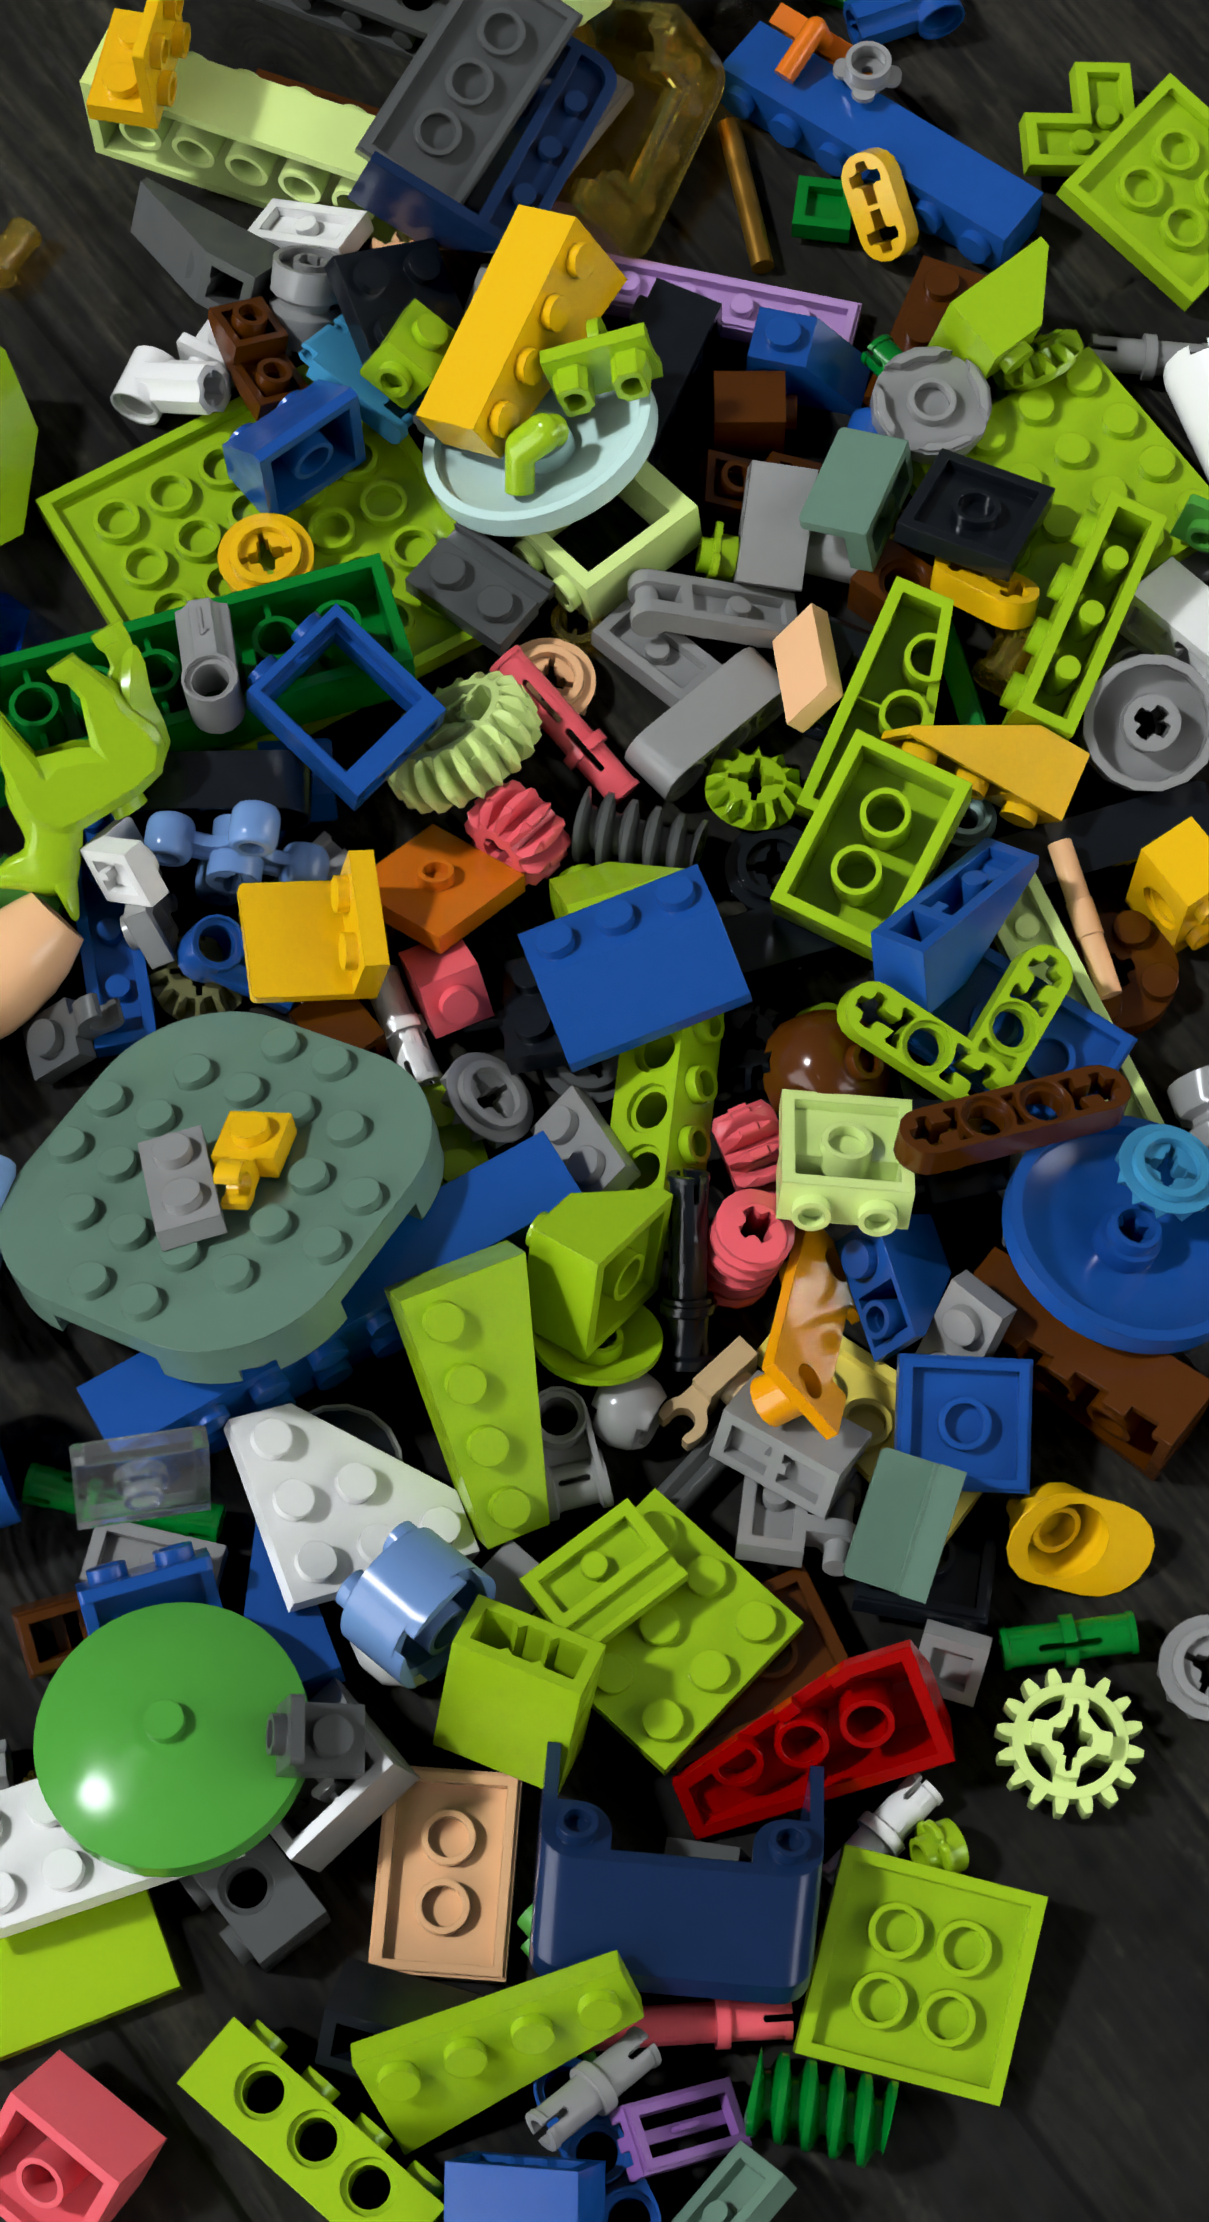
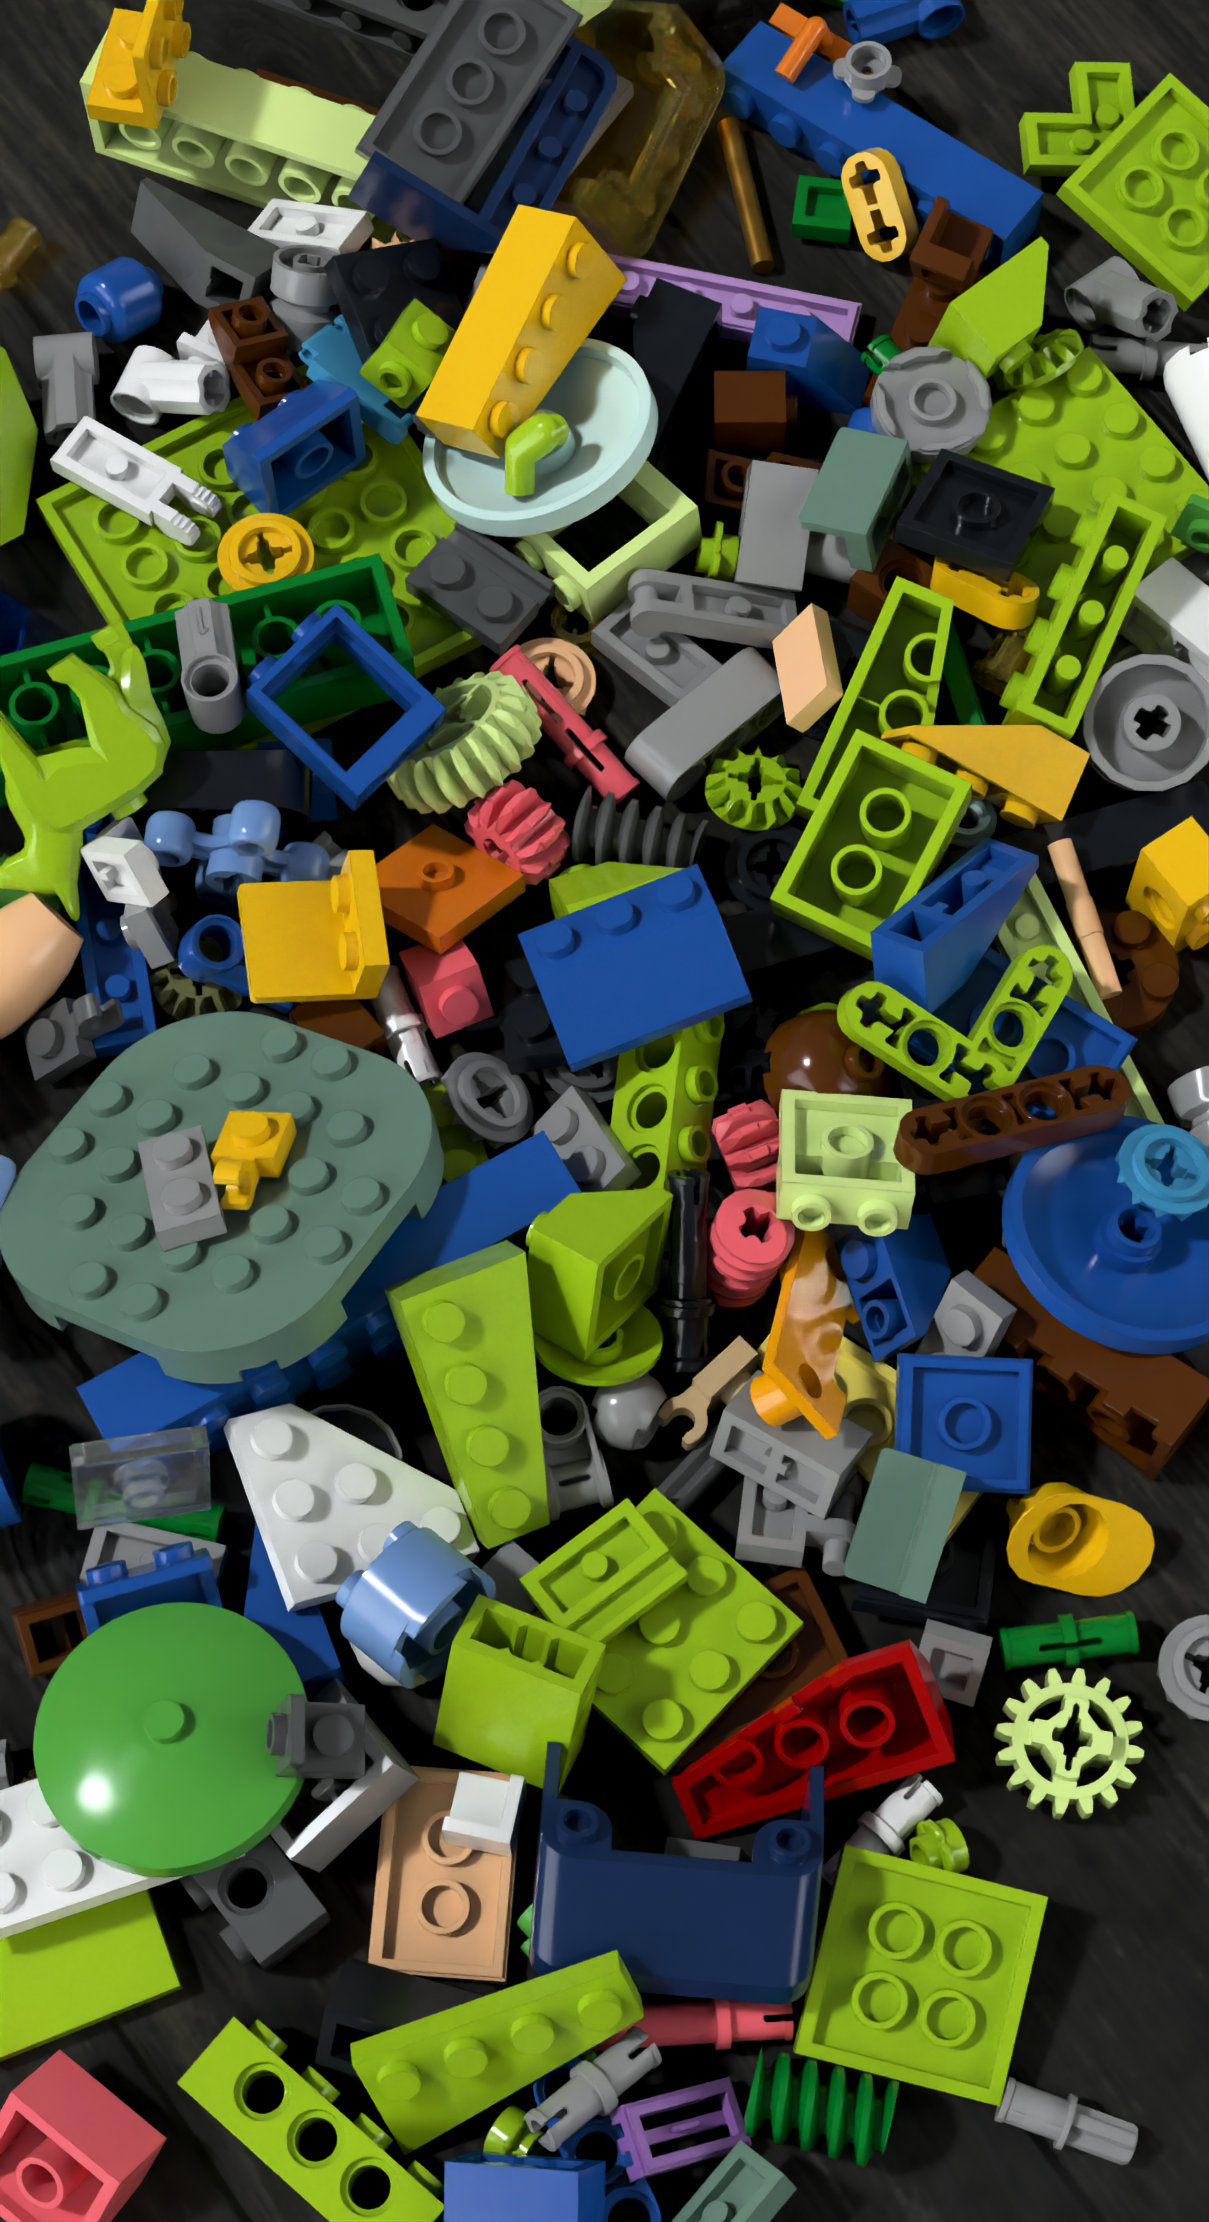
(67, 375): none -> light grey piece
(119, 300): none -> blue head
(133, 479): none -> white hinge
(486, 1813): none -> white panel
(513, 2135): none -> lime plate
(599, 364): lime hips -> none
(950, 249): none -> reddish brown panel
(1067, 2122): none -> light grey axle
(1118, 298): none -> light grey piece

